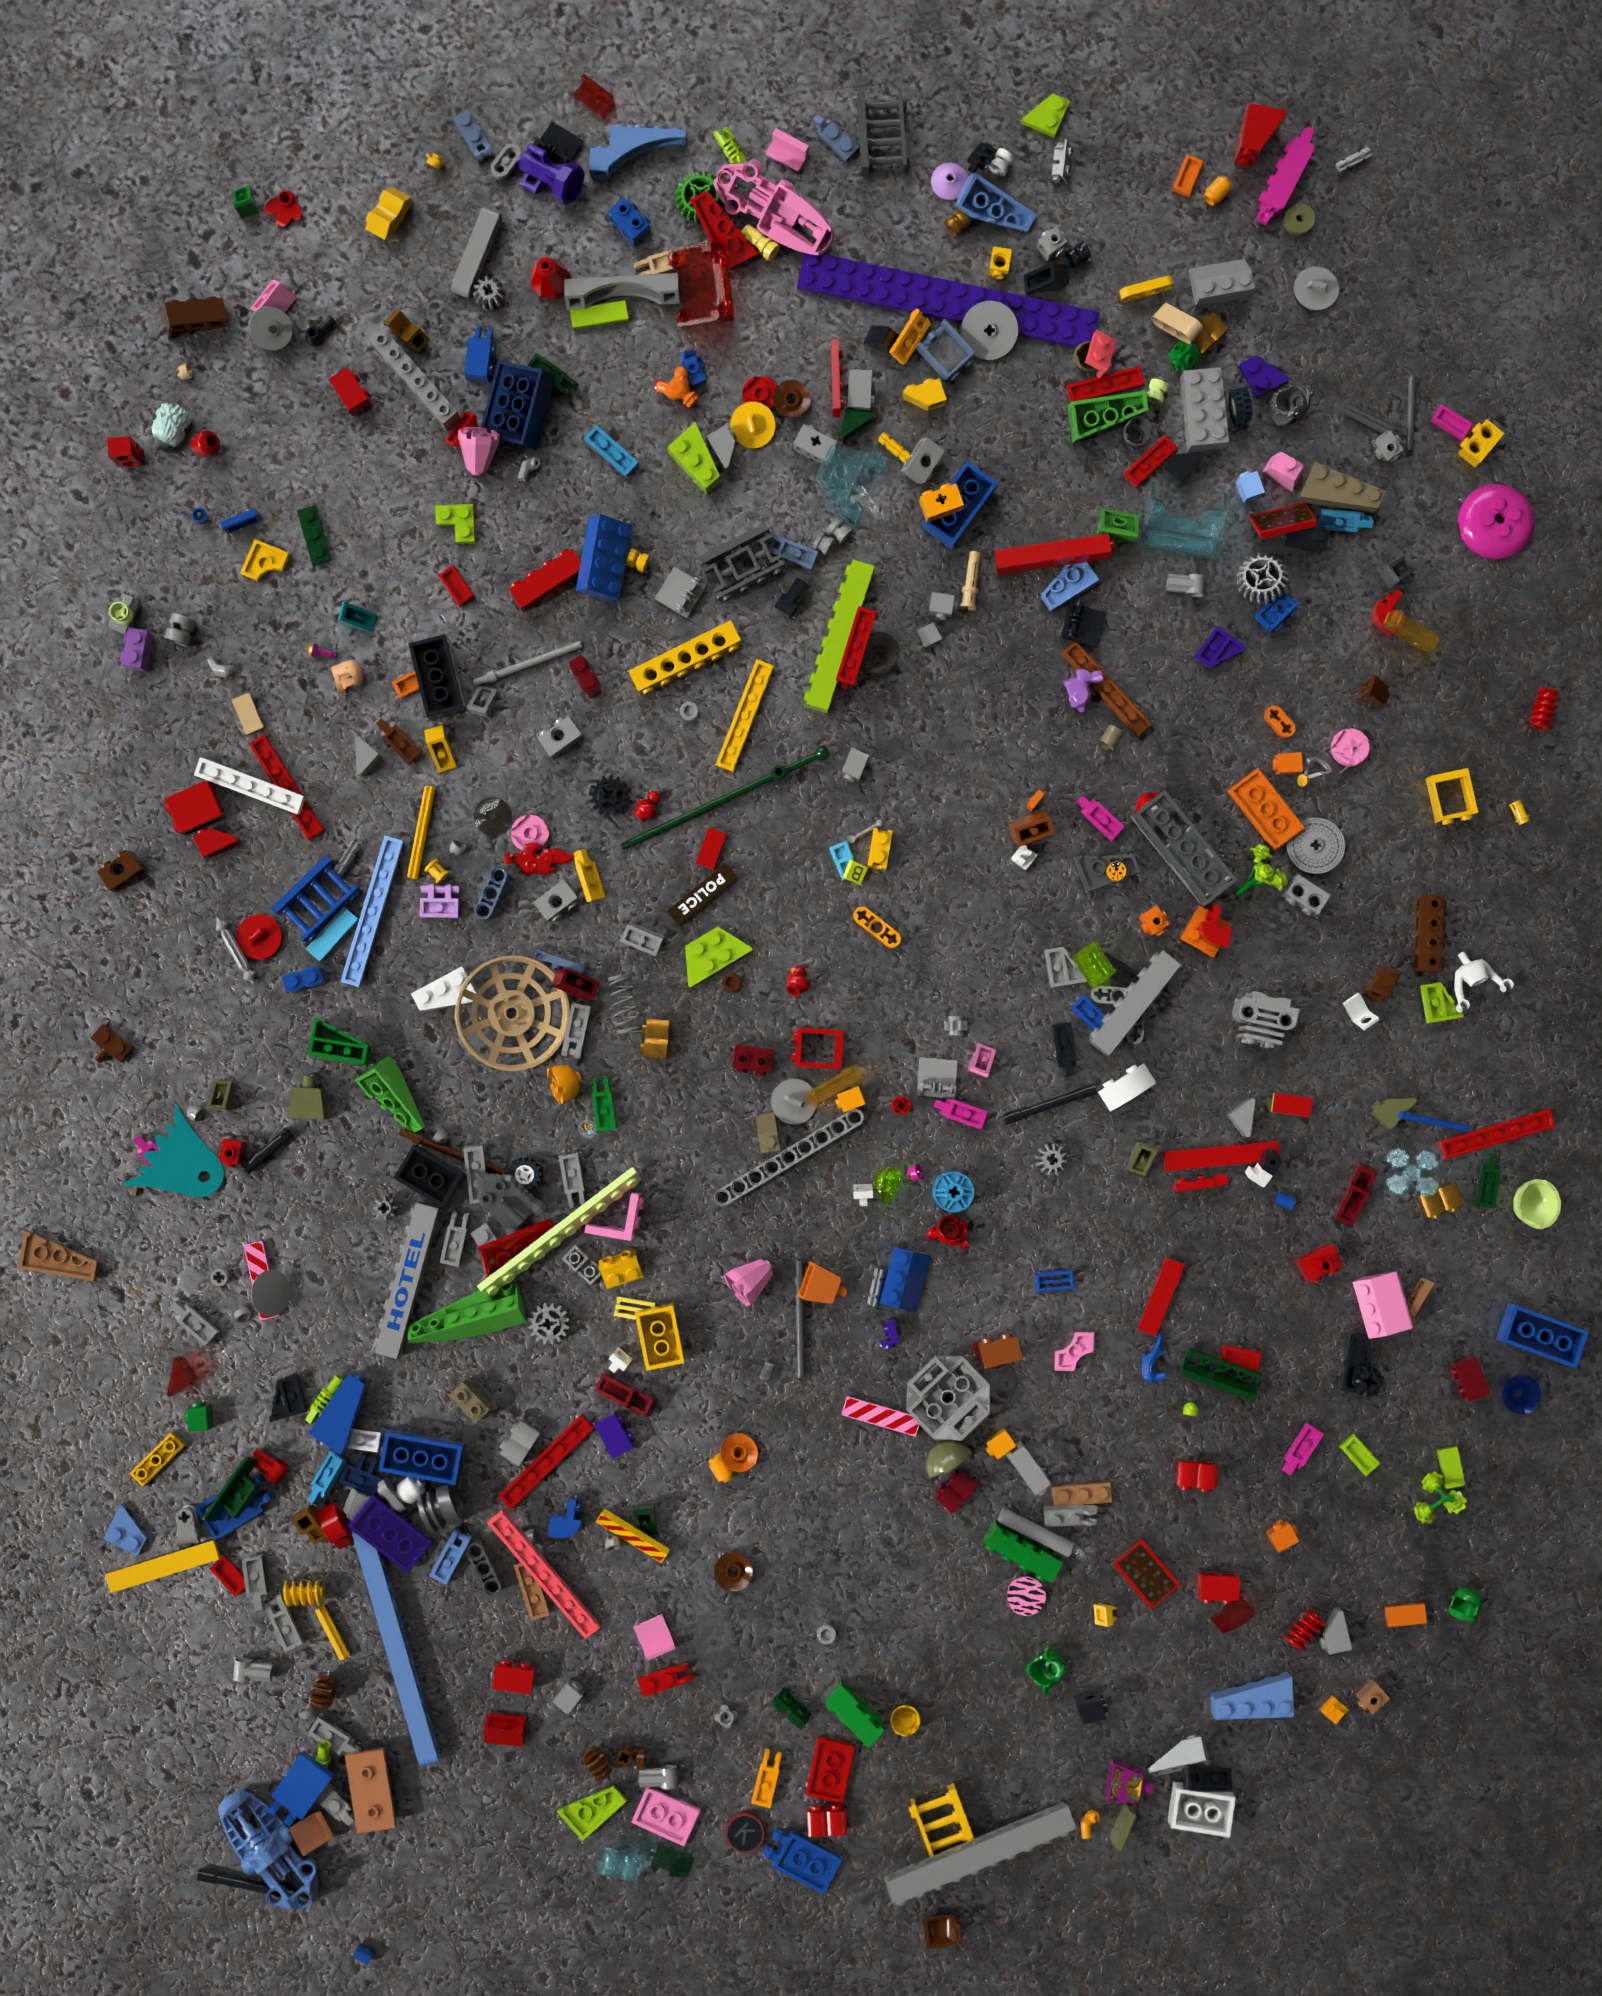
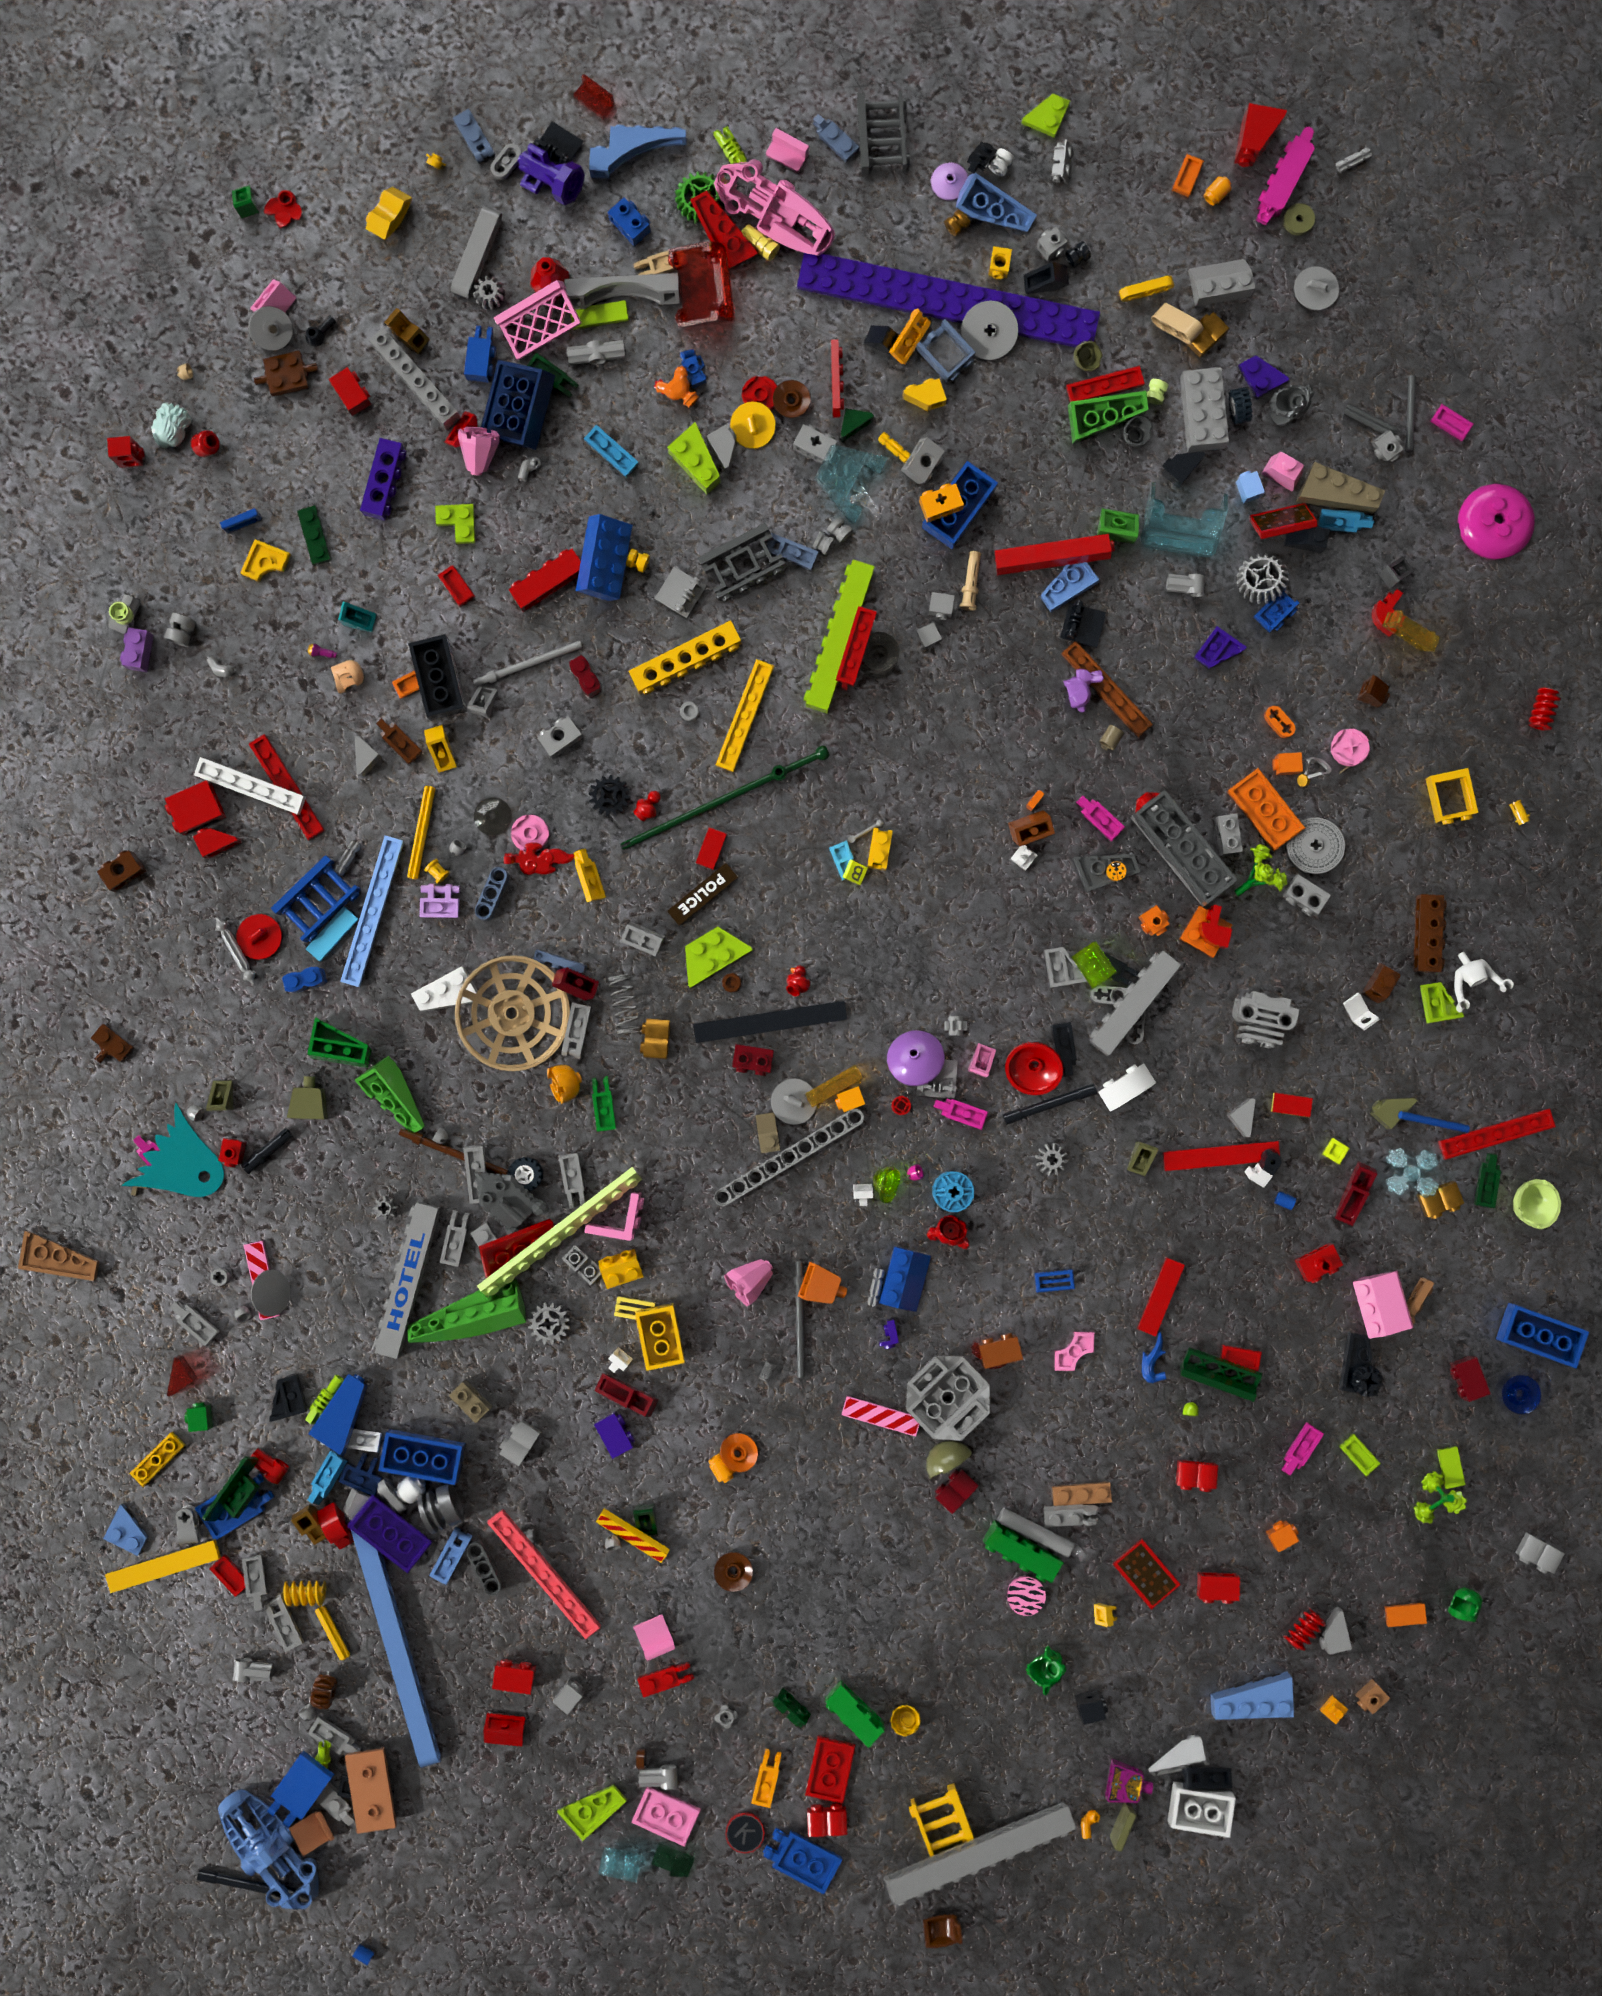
(194, 315): reddish brown wedge -> none
(203, 515): blue hinge -> none
(248, 714): tan tile -> none
(285, 373): none -> reddish brown plate
(385, 450): none -> dark purple brick
(429, 1175): black brick -> none
(532, 1593): medium nougat plate -> none
(533, 303): none -> bright pink fence
(545, 902): light grey brick -> none
(546, 1461): red tile -> none
(566, 1525): blue brick -> none
(587, 1128): clear tile -> none
(596, 352): none -> light grey piece
(596, 1763): reddish brown gear -> none
(622, 1759): reddish brown gear -> none
(770, 1021): none -> black tile
(789, 602): black piece -> none
(796, 1055): red window -> none
(826, 1634): light grey tile -> none
(855, 765): light grey slope -> none
(860, 390): light grey brick -> none
(868, 914): light orange beam -> none
(915, 1069): none -> medium lavender dish
(999, 1444): light orange brick -> none
(1029, 1469): light grey window -> none
(1030, 1077): none -> red dish
(1088, 1012): blue tile -> none
(1101, 352): coral bracket -> none
(1150, 461): red tile -> none
(1184, 356): green brick -> none
(1201, 1183): red hinge -> none
(1228, 835): none -> light grey brick
(1233, 1615): clear red slope -> none
(1335, 1151): none -> neon yellow tile
(1481, 443): yellow brick -> none
(1540, 1553): none -> light grey brick

